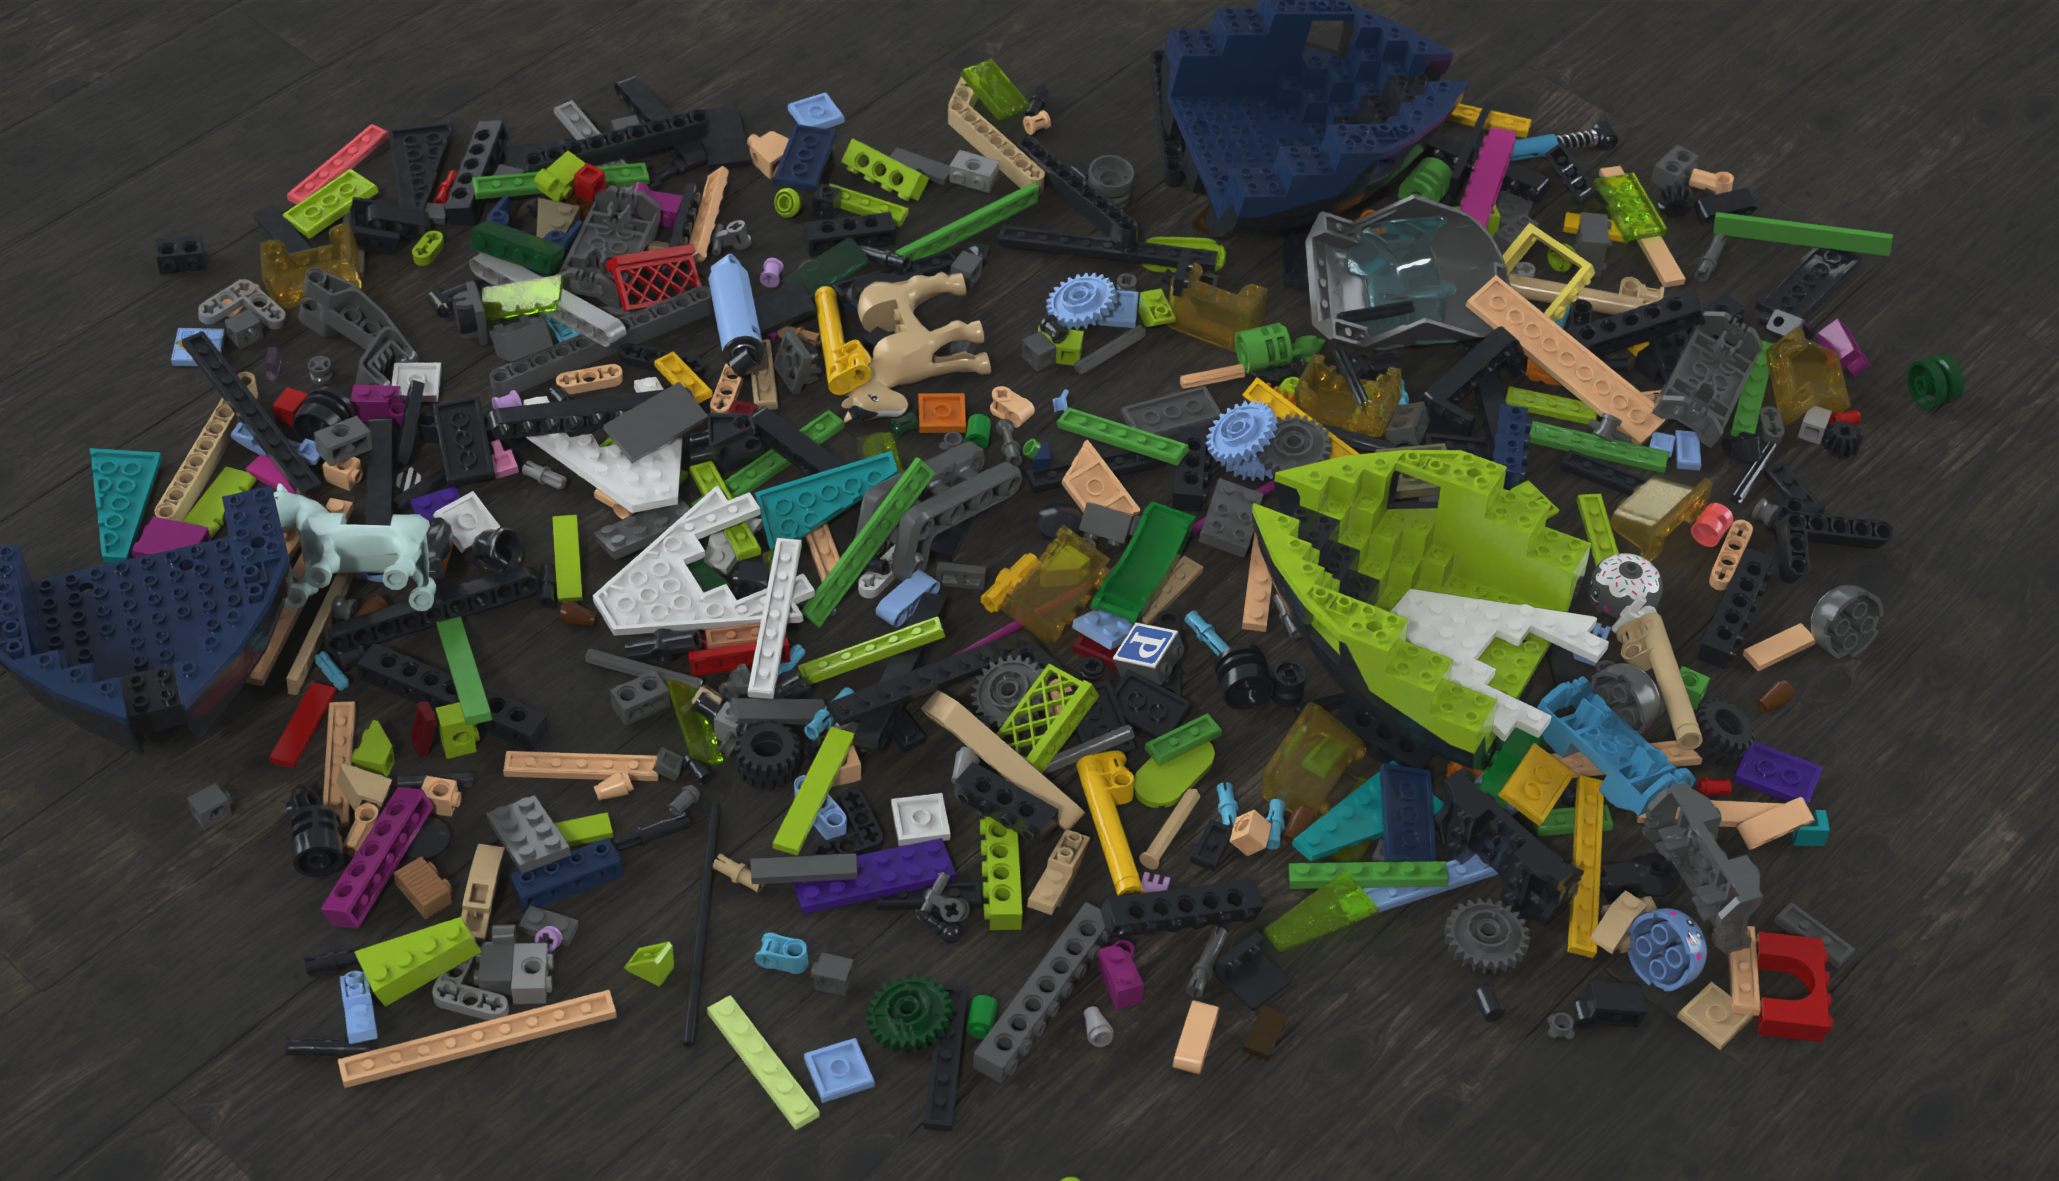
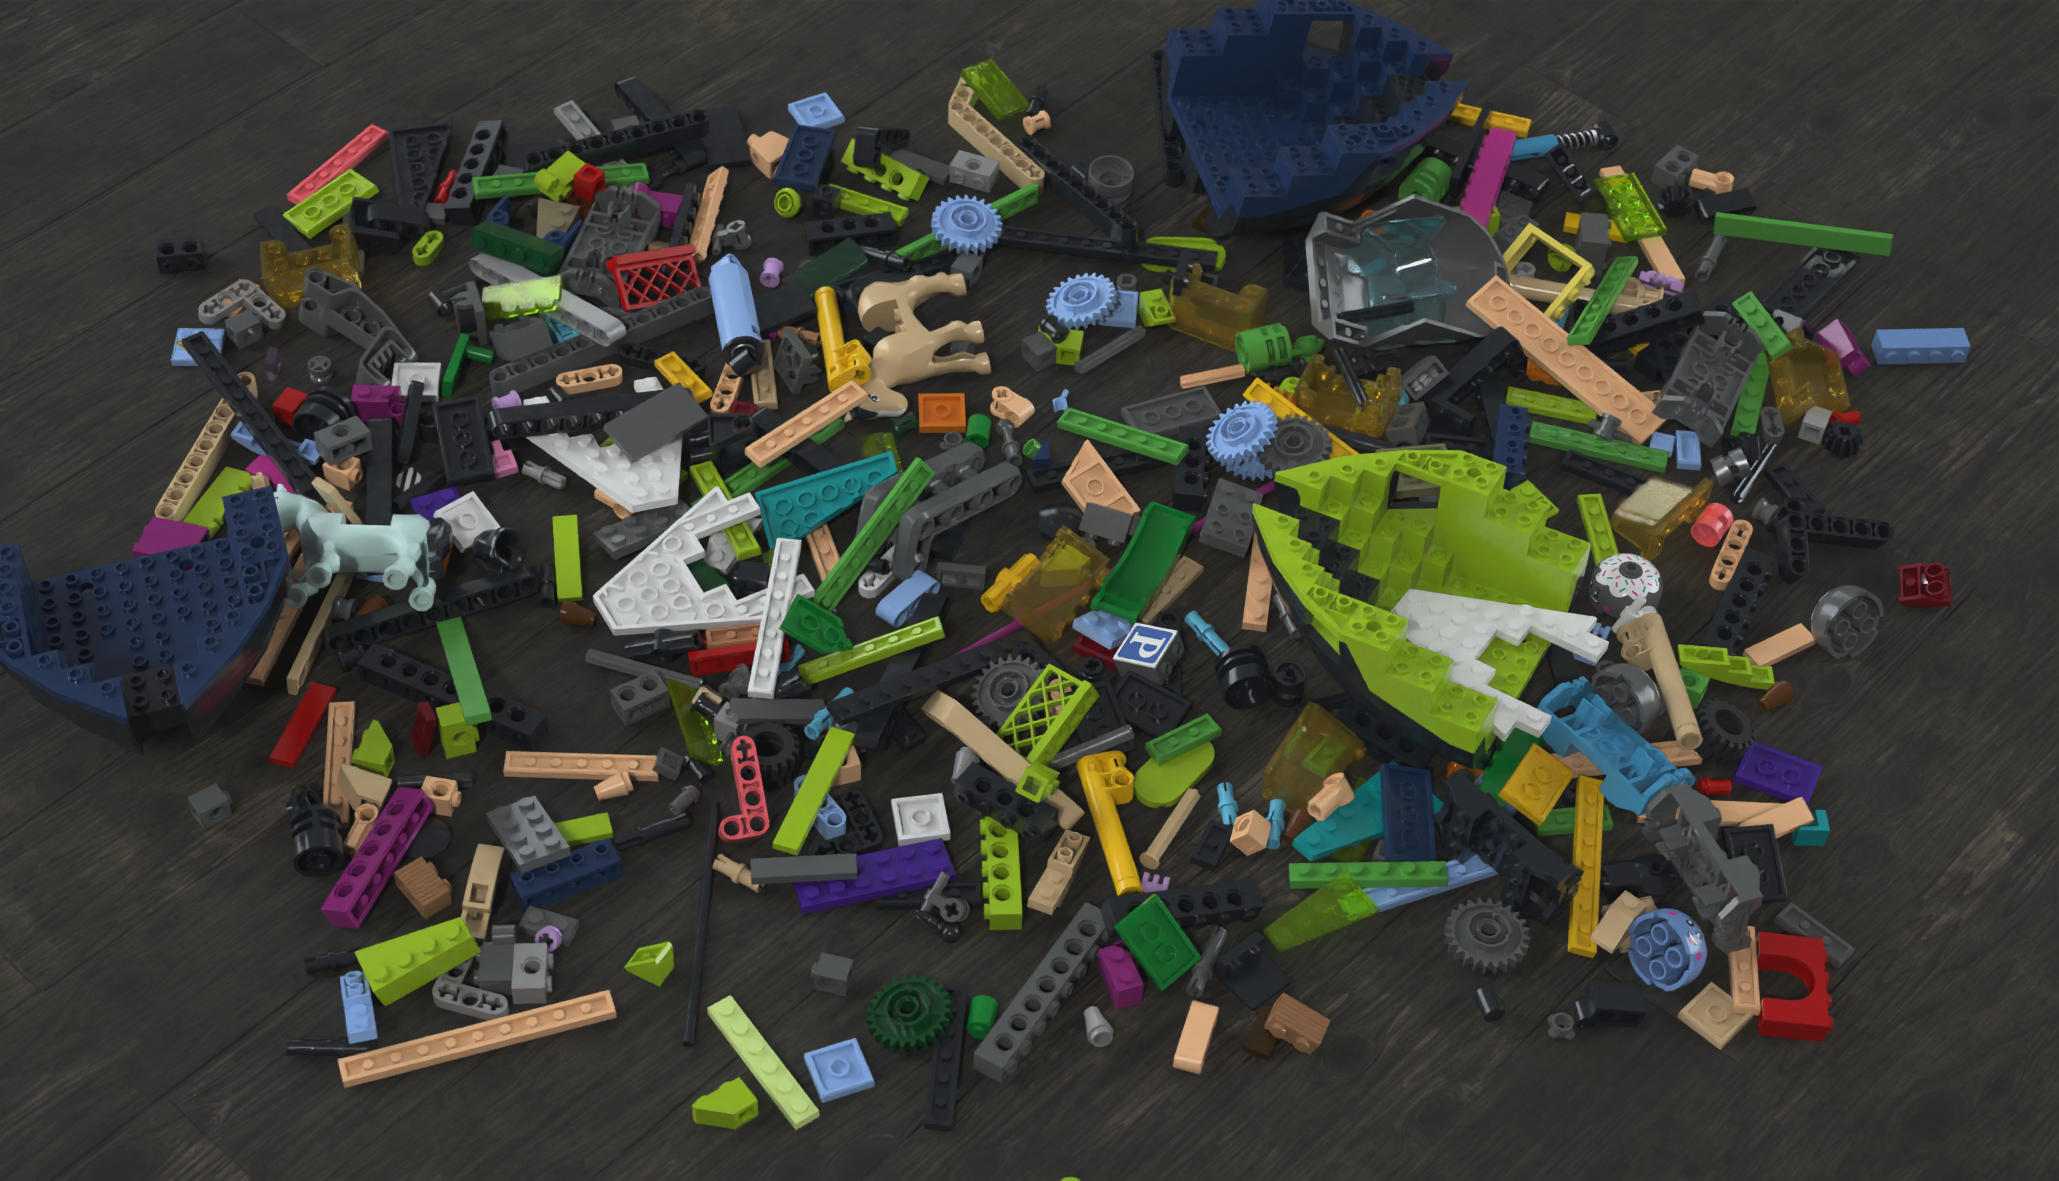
(122, 494): teal wing -> none
(259, 481): none -> tan plate
(331, 670): medium azure axle -> none
(336, 501): none -> tan tile
(462, 351): none -> green piece
(726, 1107): none -> lime slope
(744, 788): none -> coral beam
(782, 954): medium azure piece -> none
(806, 424): none -> light nougat plate
(815, 627): none -> green tile
(872, 139): none -> black beam
(966, 224): none -> light blue gear
(1038, 782): none -> lime brick
(1157, 942): none -> green tile
(1297, 1024): none -> medium nougat brick
(1333, 795): none -> light nougat piece
(1423, 376): none -> dark grey torso
(1602, 300): none -> bright green tile
(1653, 280): none -> lavender hinge
(1722, 469): none -> flat silver wheel
(1730, 669): none -> lime slope
(1758, 318): none -> bright green tile
(1762, 849): none -> black tile
(1920, 346): none -> medium blue brick
(1925, 585): none -> dark red slope
(1935, 381): dark green wheel -> none

